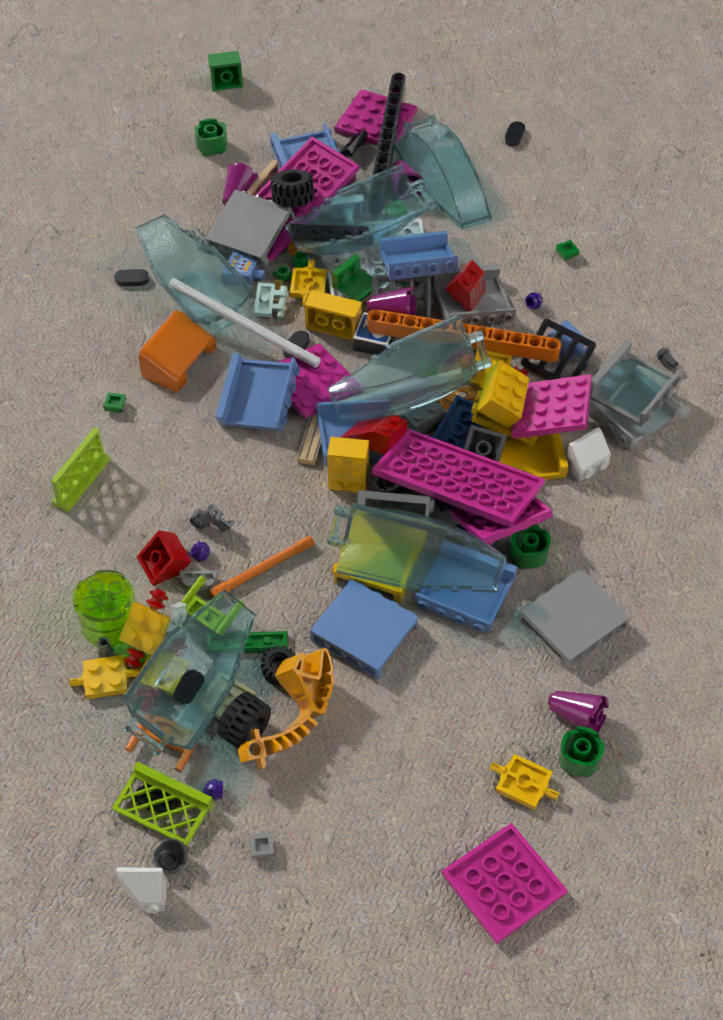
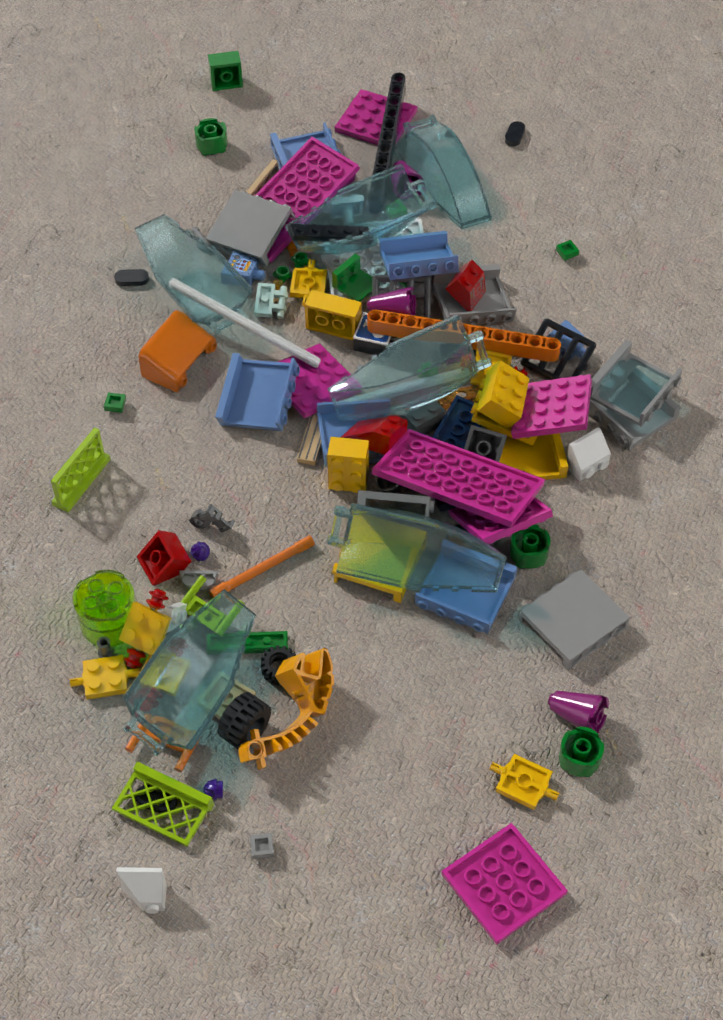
(170, 856): dark grey hair -> none
(188, 686): black tile -> none
(238, 178): magenta cone -> none
(292, 188): black tyre -> none
(300, 339): black tile -> none
(356, 141): black plate -> none
(363, 628): medium blue panel -> none
(534, 301): dark purple plate -> none
(664, 355): dark grey pin -> none

